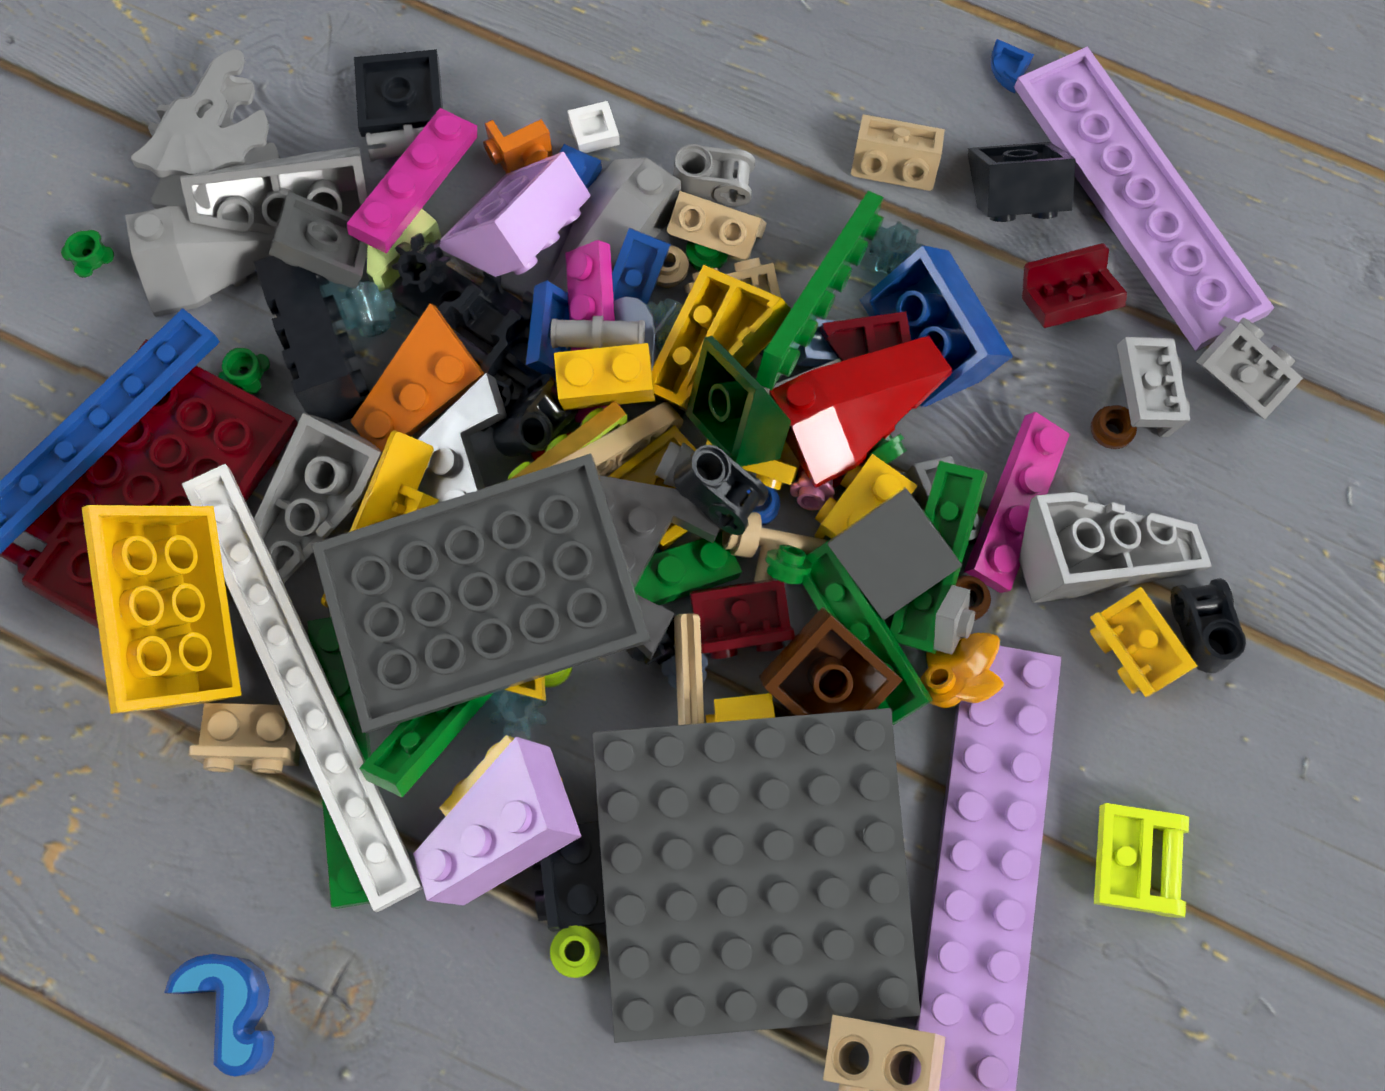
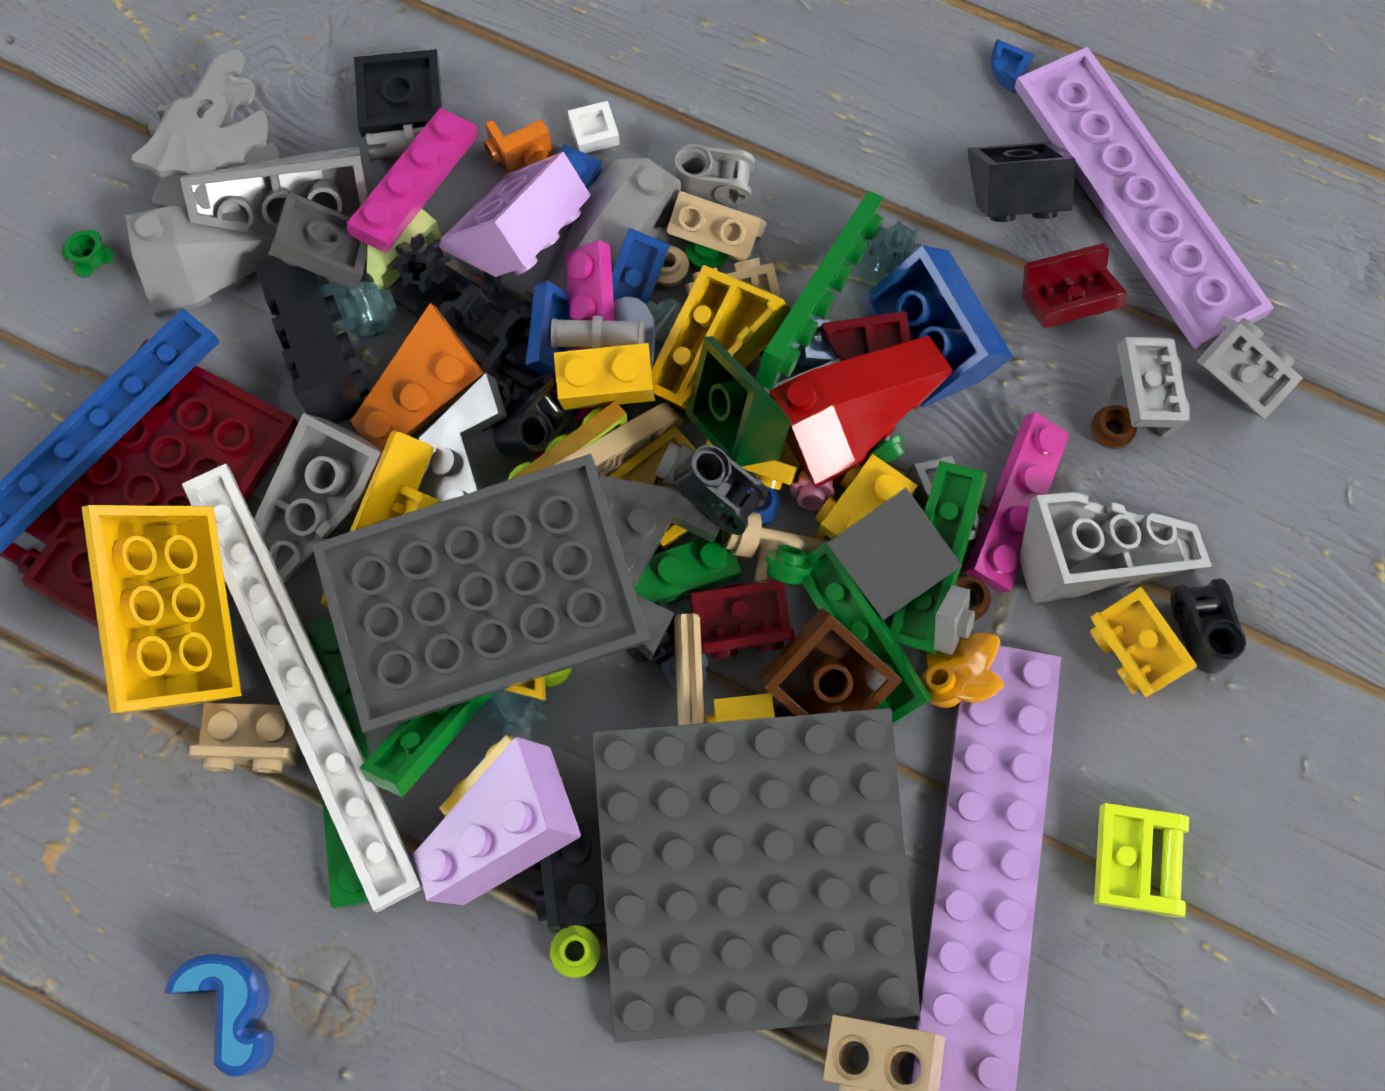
(244, 358): green plate -> none
(897, 152): tan bracket -> none

